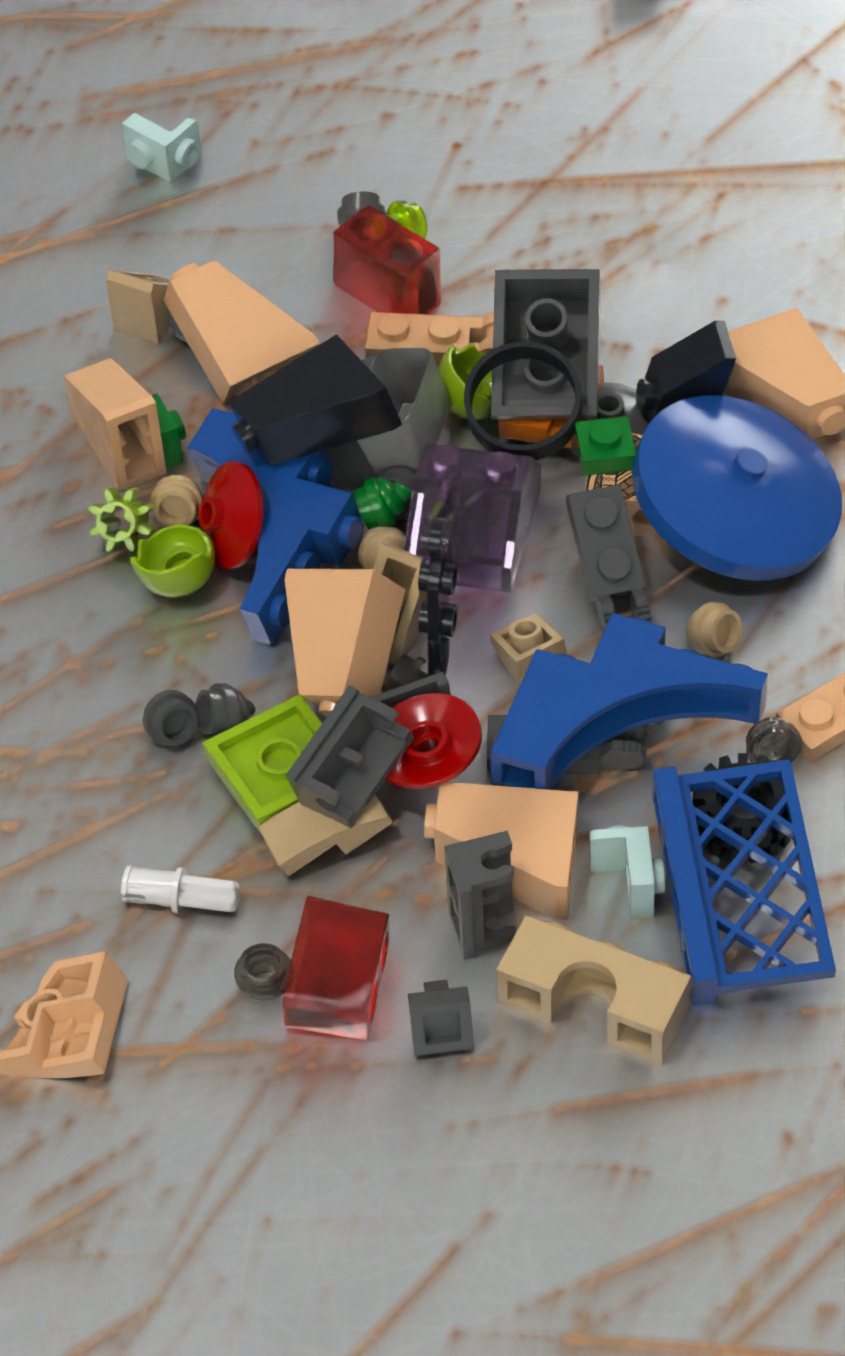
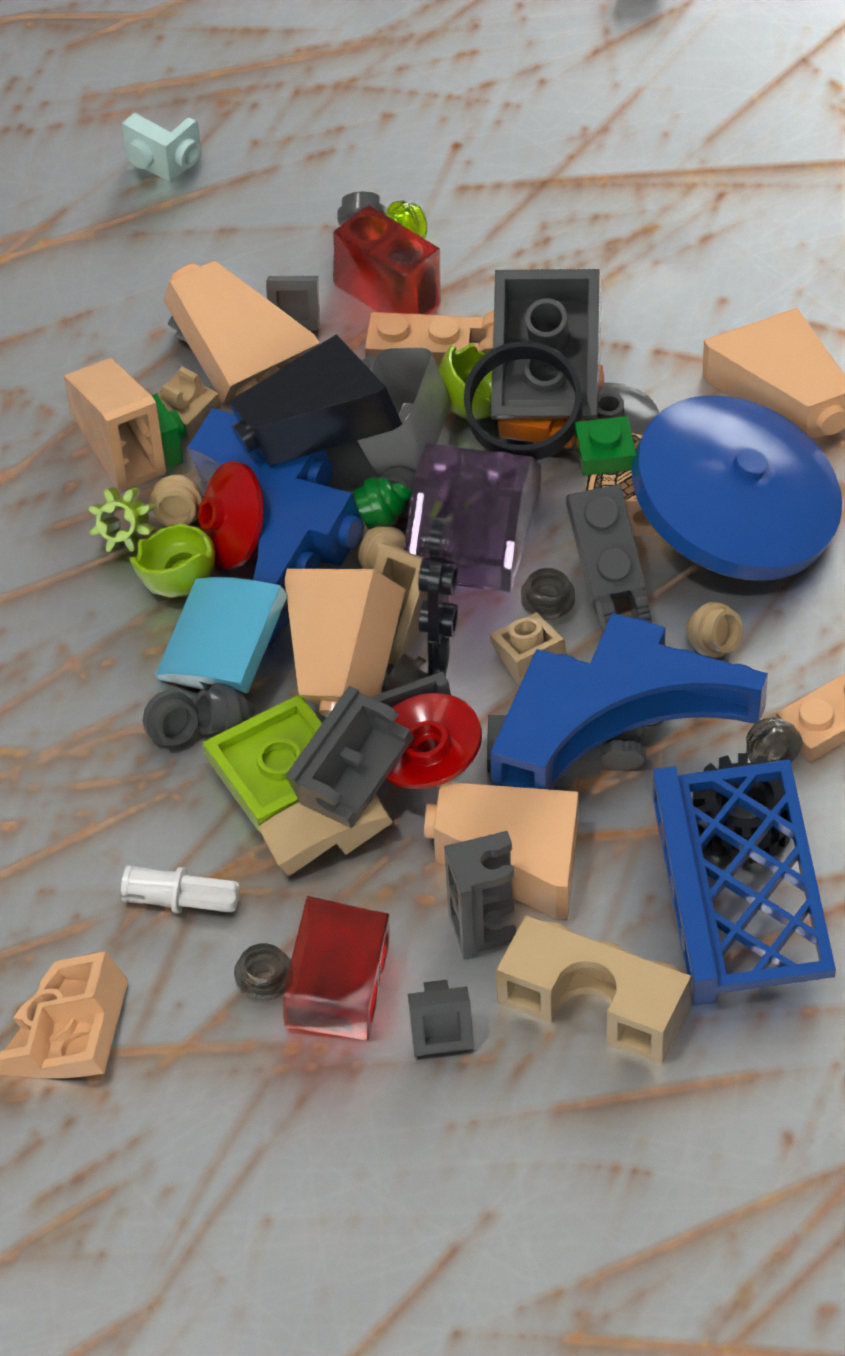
(138, 304): tan slope -> none
(189, 399): none -> tan tile
(222, 633): none -> medium azure slope
(296, 297): none -> dark grey tile
(548, 593): none -> clear smoke plate
(629, 851): light aqua bracket -> none
(687, 369): black slope -> none

